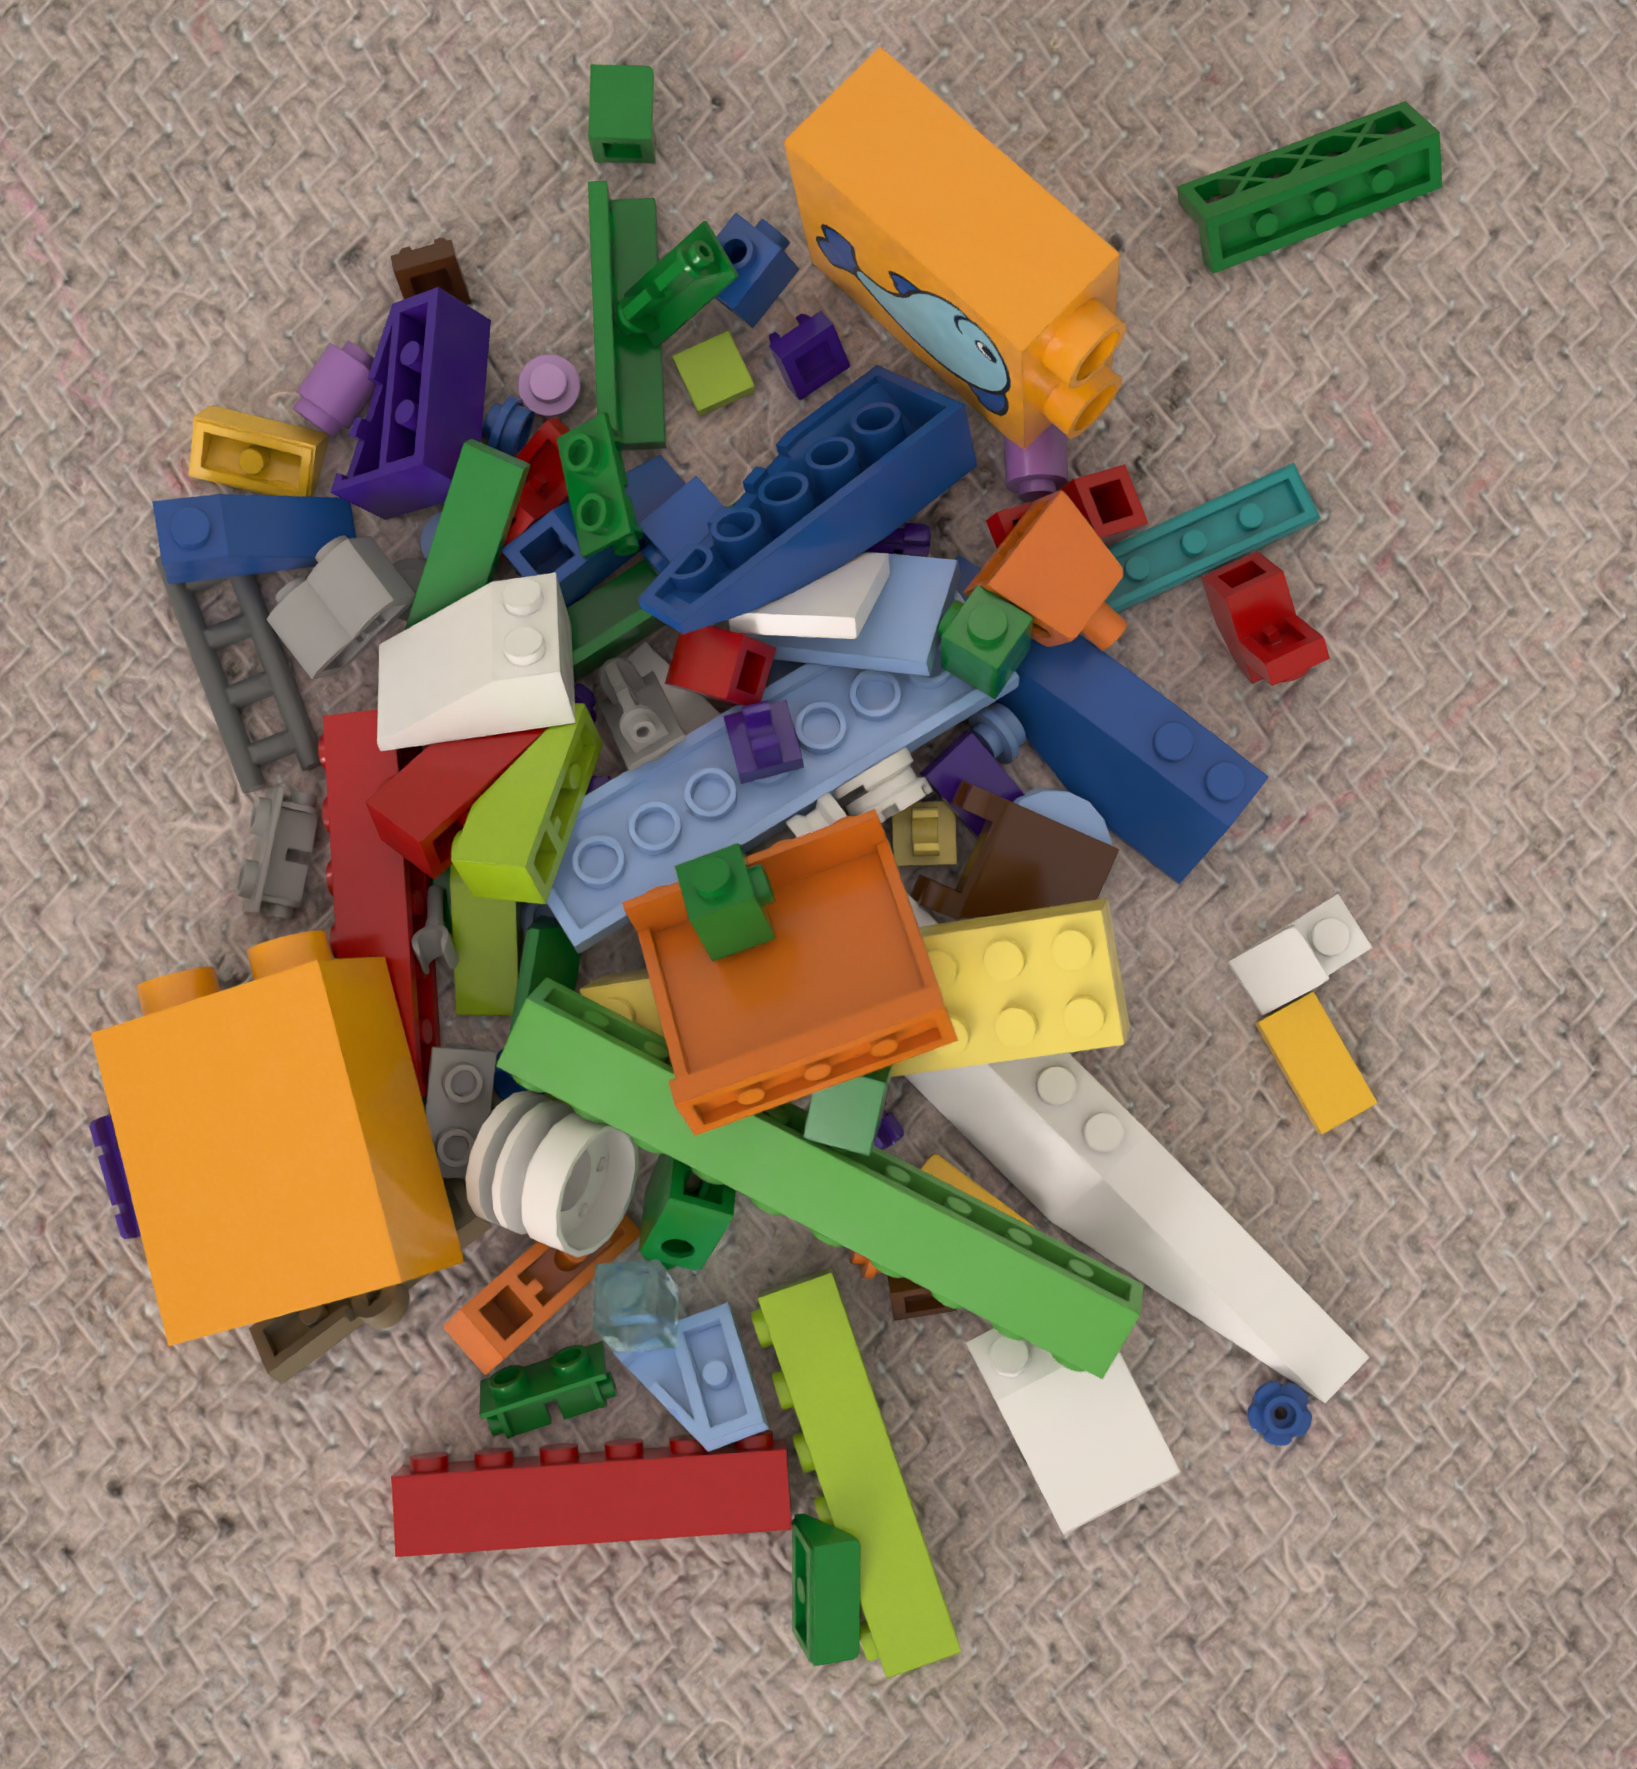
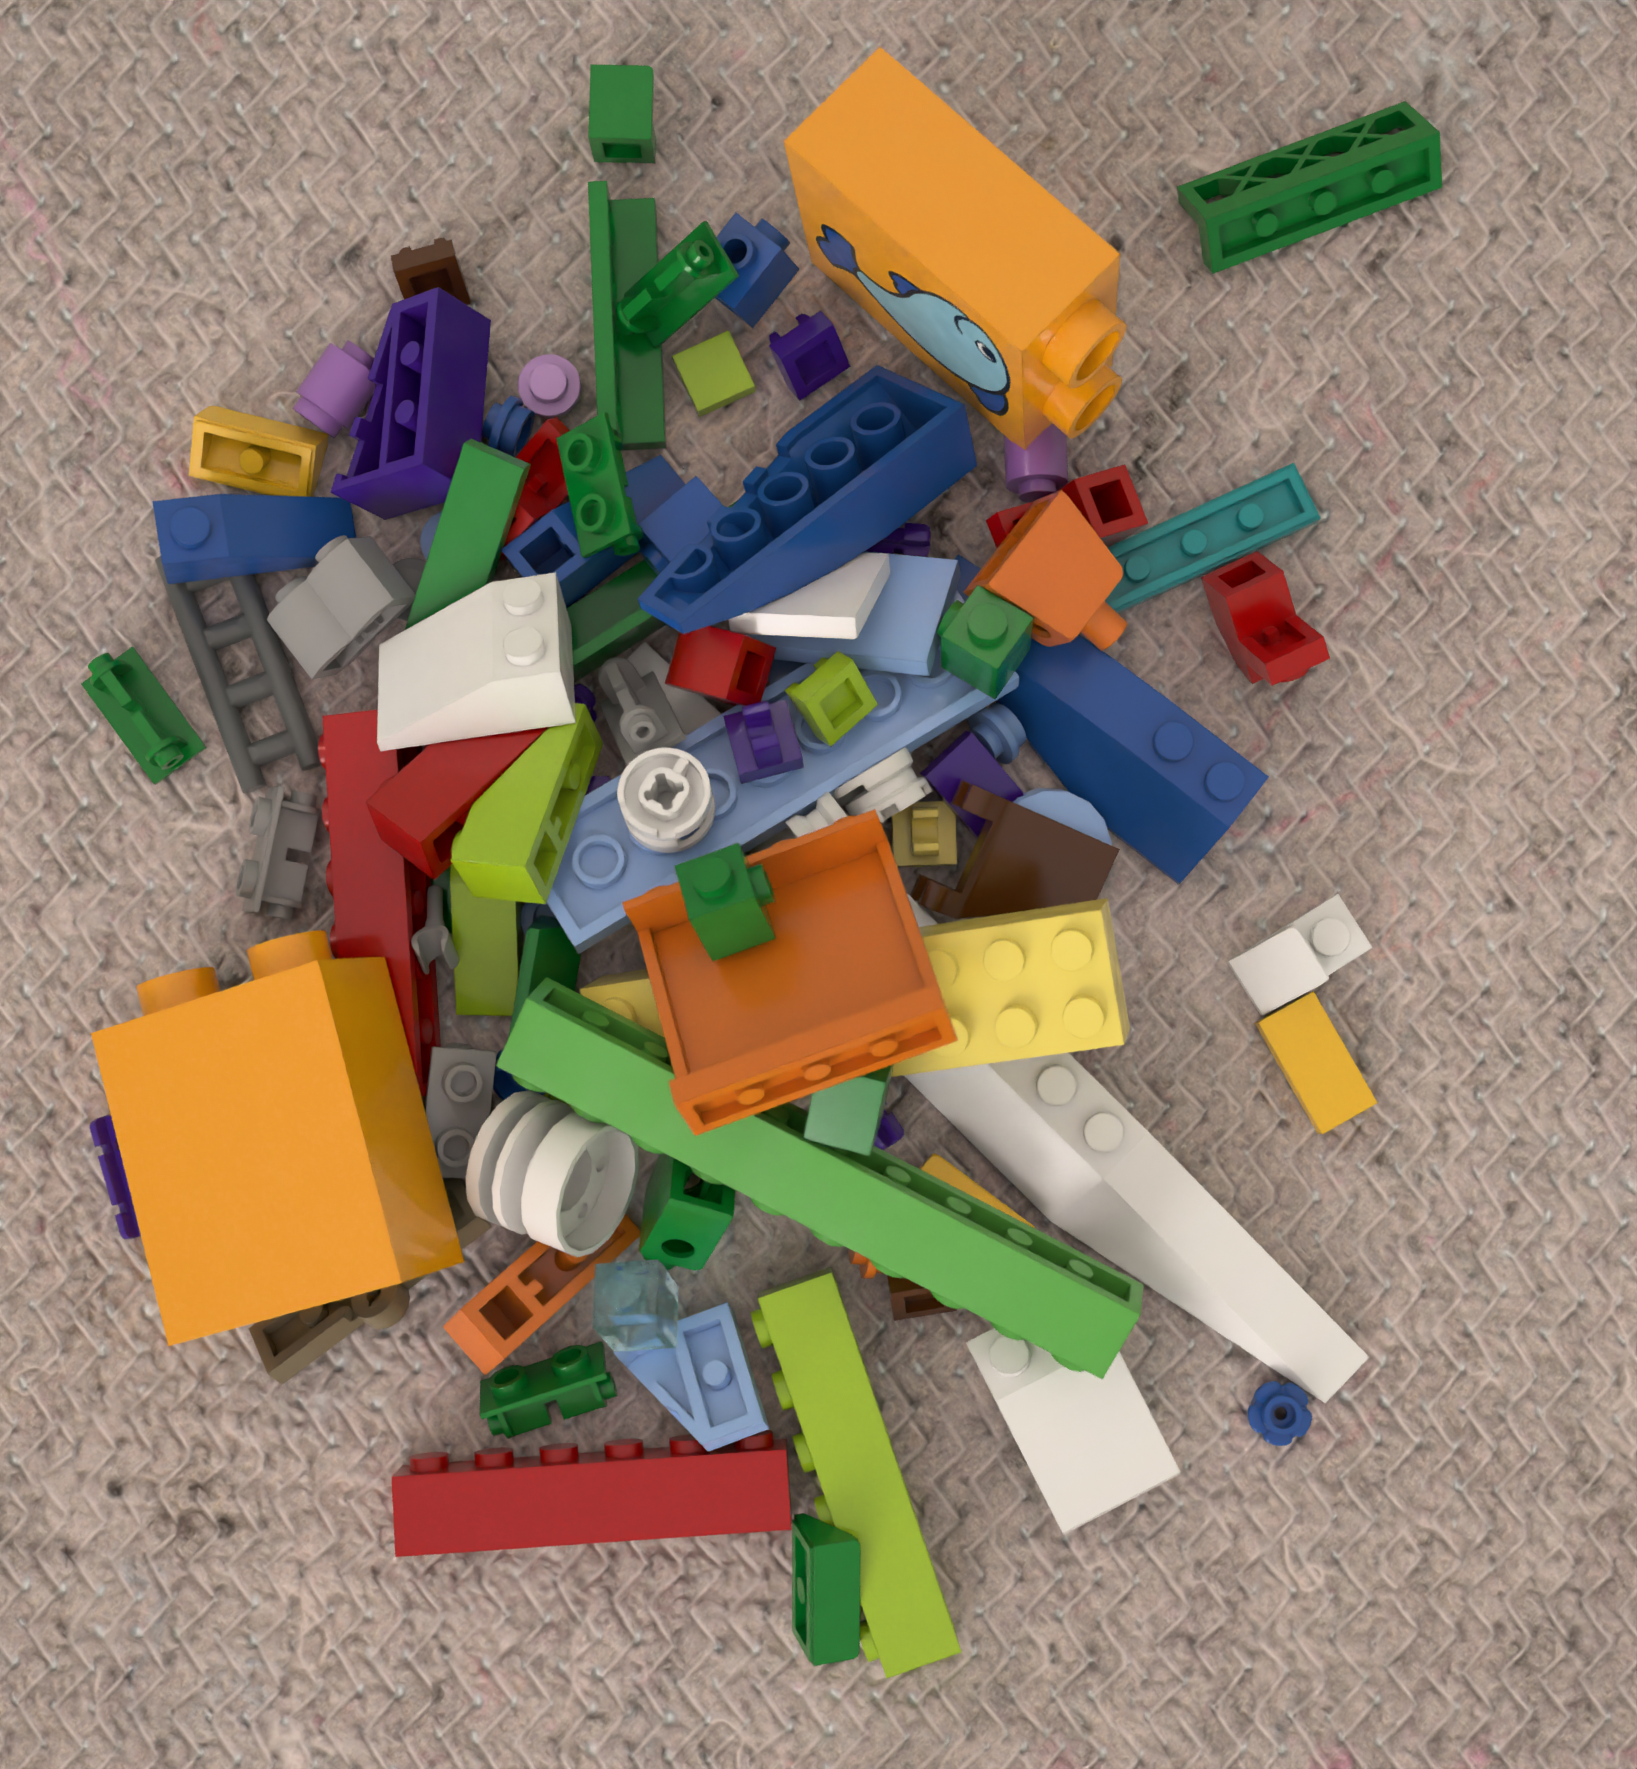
(142, 713): none -> green hinge
(666, 798): none -> white wheel
(832, 698): none -> lime tile

